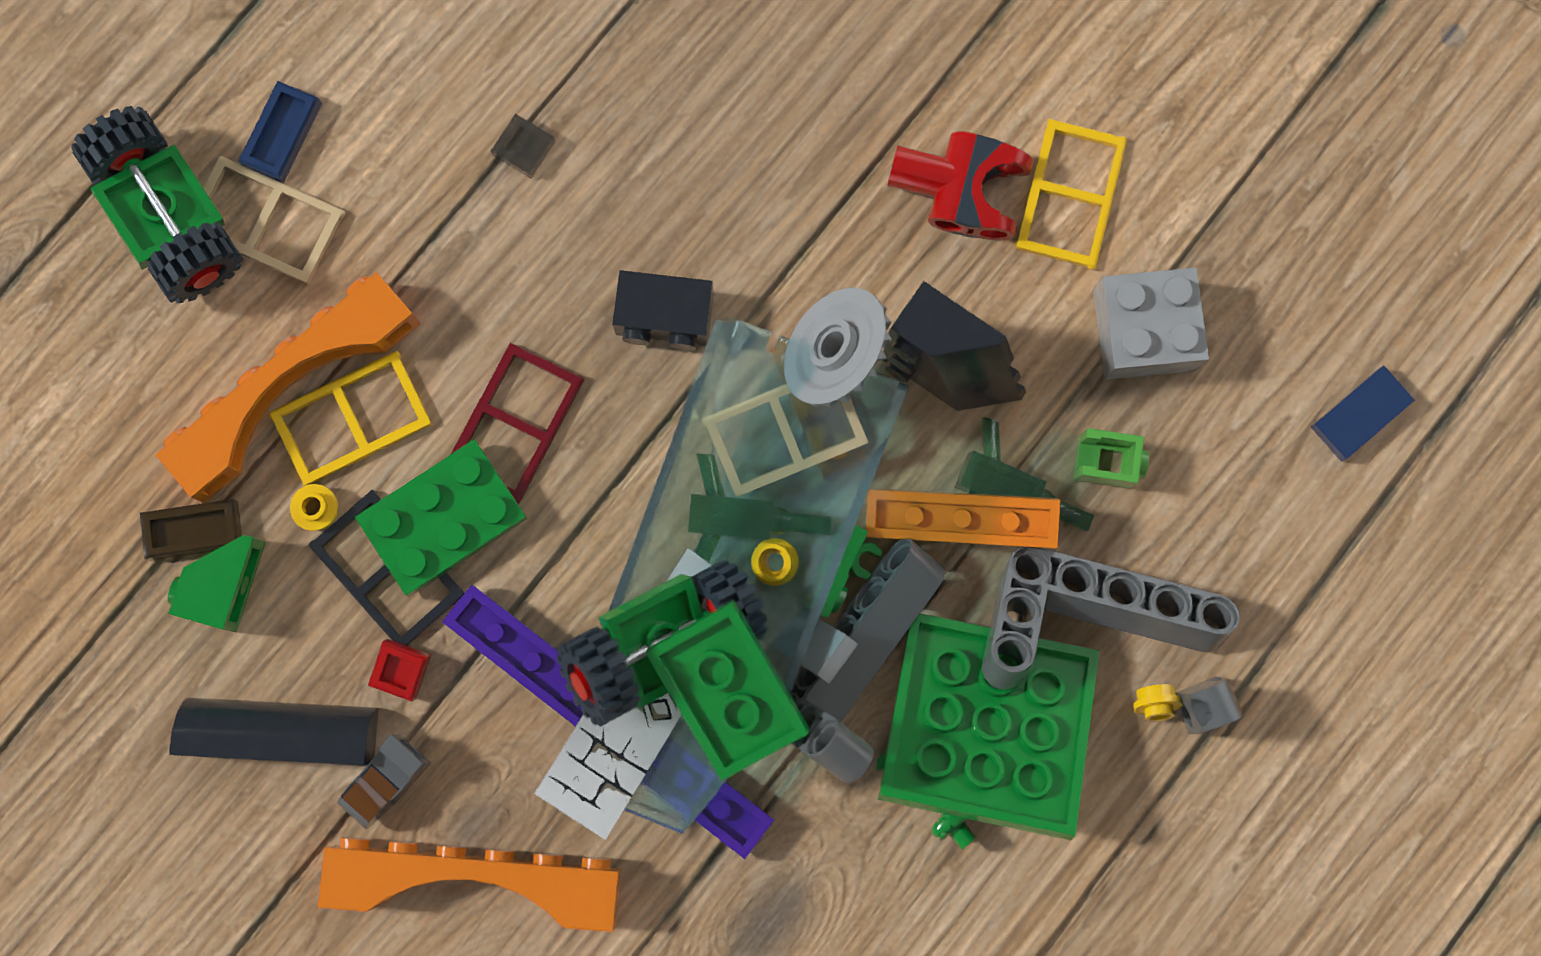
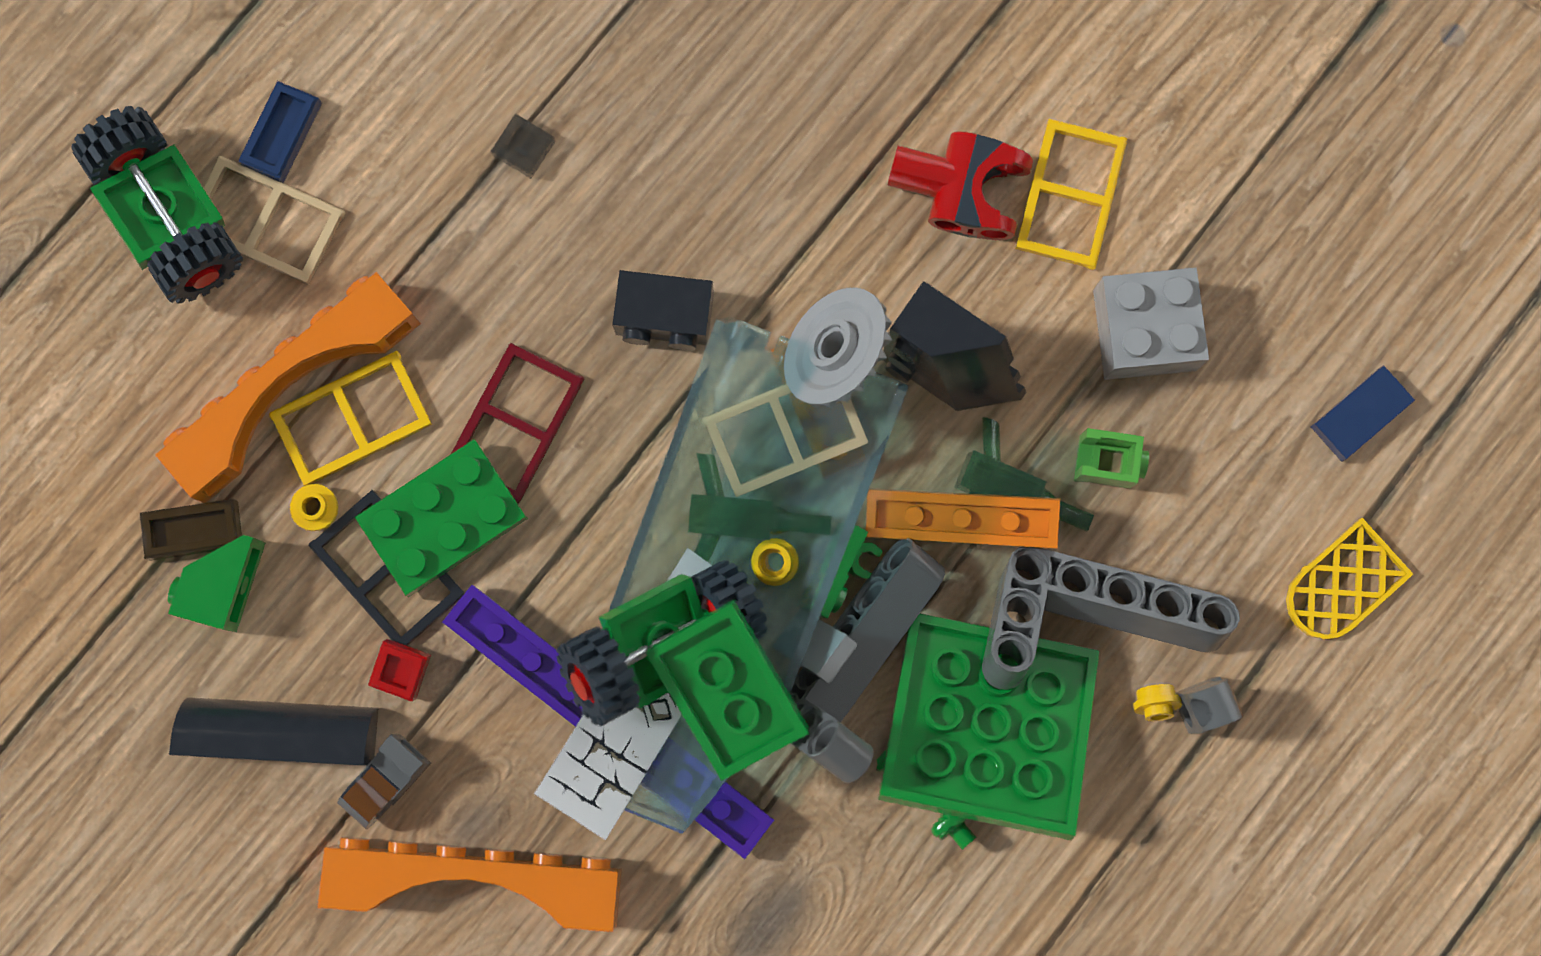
(1383, 549): none -> yellow window

